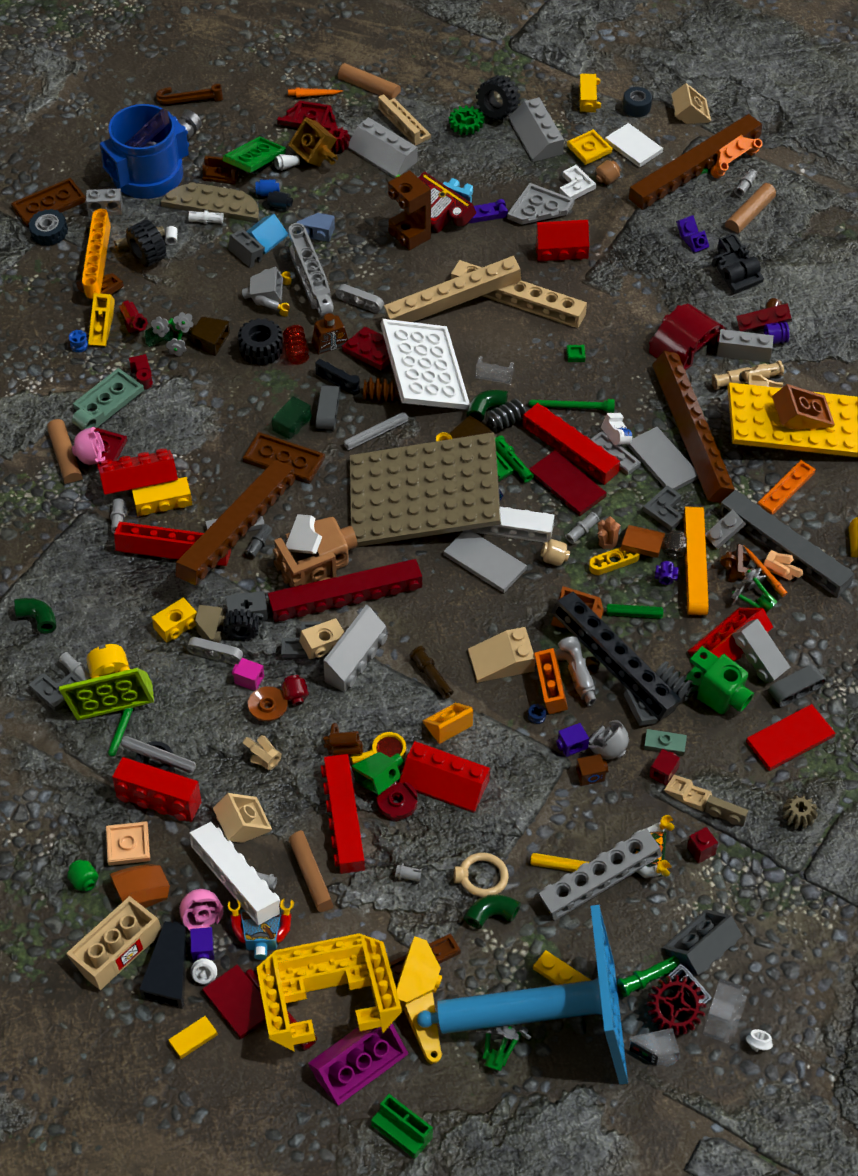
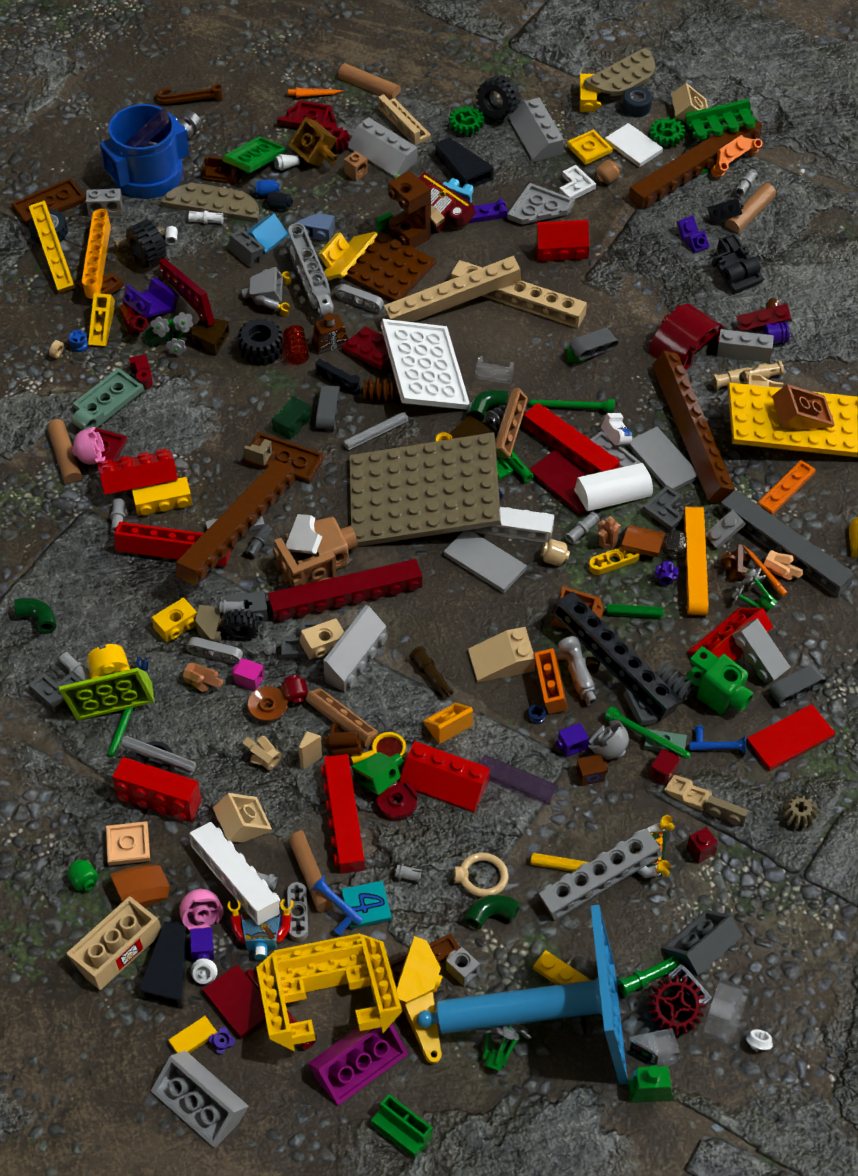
(51, 247): none -> yellow plate
(56, 349): none -> tan tile
(142, 664): none -> dark blue bush
(153, 302): none -> dark purple panel
(190, 291): none -> dark red wing
(199, 1098): none -> light grey slope
(201, 676): none -> nougat rock
(221, 1046): none -> dark purple plate
(226, 606): none -> light grey pin
(258, 454): none -> dark tan panel
(303, 919): none -> light grey beam
(310, 749): none -> tan slope
(340, 255): none -> yellow bracket
(341, 715): none -> medium nougat brick
(351, 914): none -> blue piece
(355, 166): none -> medium nougat brick
(369, 902): none -> teal tile
(382, 222): none -> green tile
(390, 268): none -> reddish brown plate
(436, 217): none -> tan piece
(462, 974): none -> light grey brick
(463, 163): none -> black slope
(510, 423): none -> medium nougat brick
(520, 780): none -> clear purple tile
(593, 344): none -> dark grey beam
(614, 486): none -> white brick
(614, 714): none -> green piece
(623, 75): none -> dark tan plate
(650, 1084): none -> green torso
(667, 131): none -> green gear
(699, 745): none -> blue piece
(718, 114): none -> green fence
(725, 210): none -> black hinge

